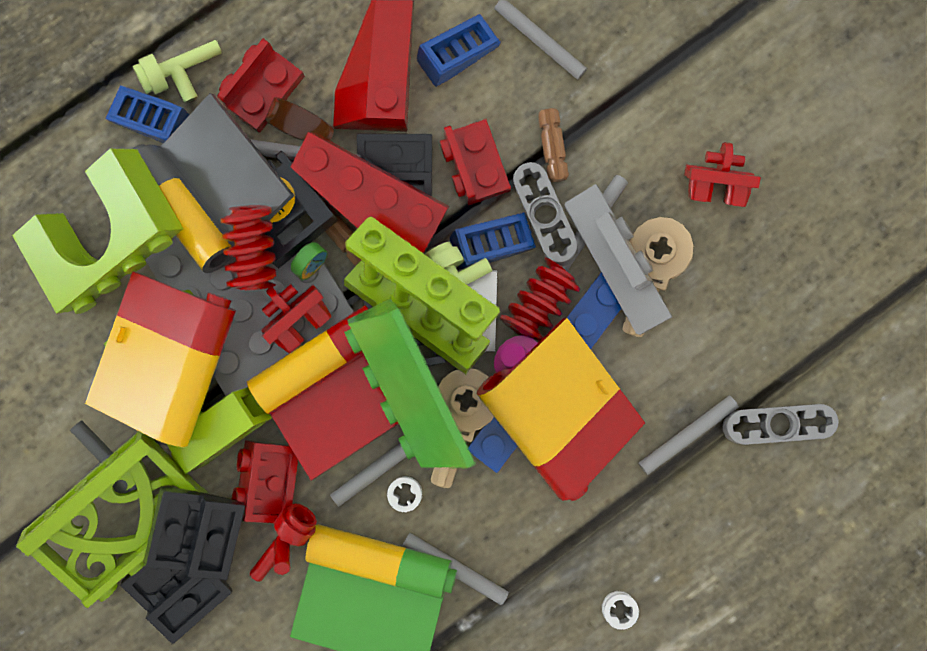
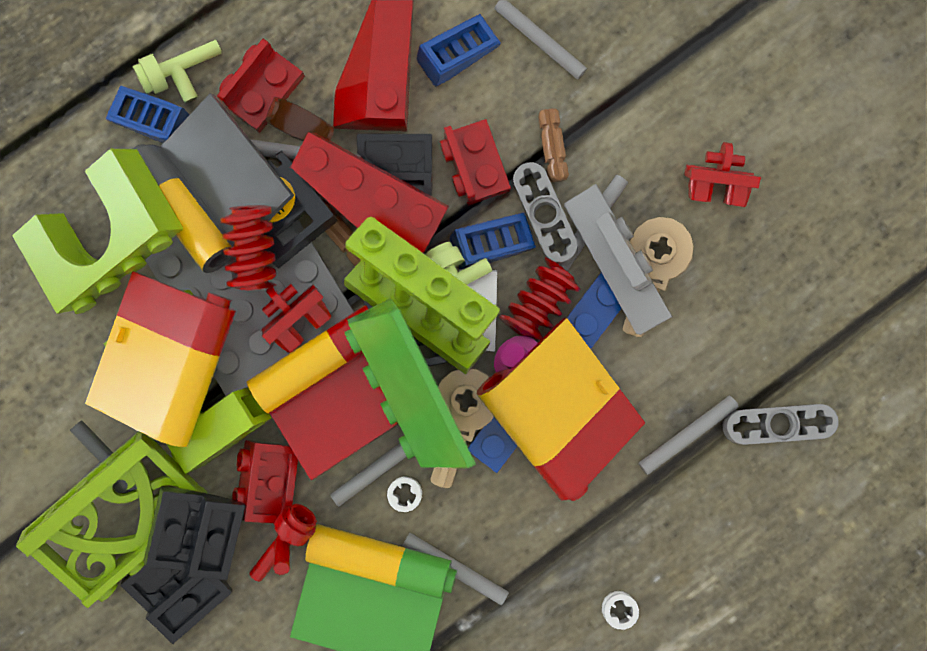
(308, 260): bright green tile -> none

